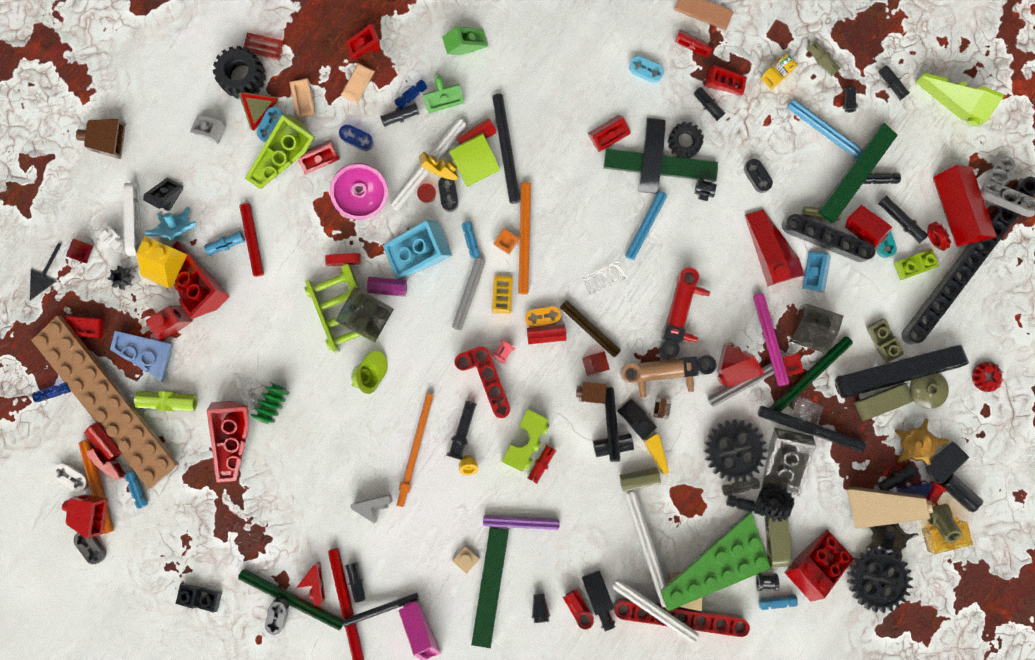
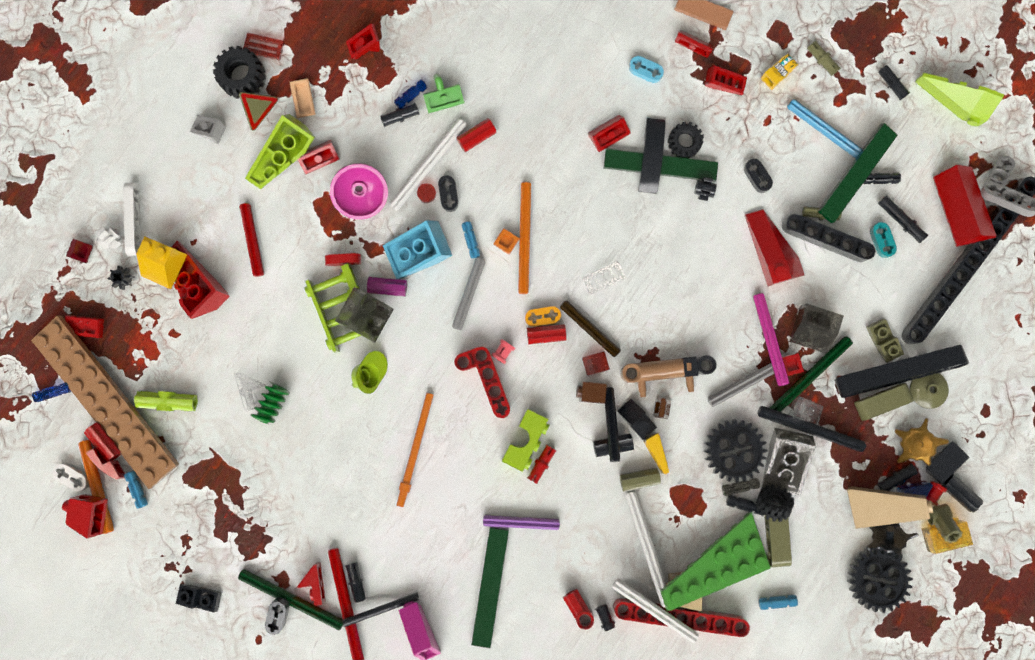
(40, 282): black piece -> none
(89, 547): black beam -> none
(103, 136): reddish brown torso -> none
(146, 353): medium blue wing -> none
(163, 194): black slope -> none
(167, 323): red torso -> none
(172, 225): medium azure piece -> none
(224, 243): dark azure pin -> none
(228, 434): red wedge -> none
(266, 123): dark azure beam -> none
(357, 83): light nougat tile -> none
(358, 134): clear blue beam -> none
(366, 507): light grey slope -> none
(440, 168): yellow slope -> none
(459, 440): black pin -> none
(464, 40): bright green slope -> none
(465, 559): tan plate -> none
(468, 466): yellow tile -> none
(474, 160): lime slope -> none
(502, 310): yellow slope -> none
(506, 149): black axle -> none
(540, 609): black cone -> none
(597, 593): black slope -> none
(646, 225): dark azure axle -> none
(674, 329): red piece -> none
(709, 103): black axle -> none
(737, 366): red wedge -> none
(774, 579): black bush -> none
(816, 271): dark azure slope -> none
(819, 566): red slope -> none
(850, 100): black pin -> none
(868, 226): red hinge -> none
(916, 264): lime slope -> none
(938, 236): red gear -> none
(979, 376): red gear -> none

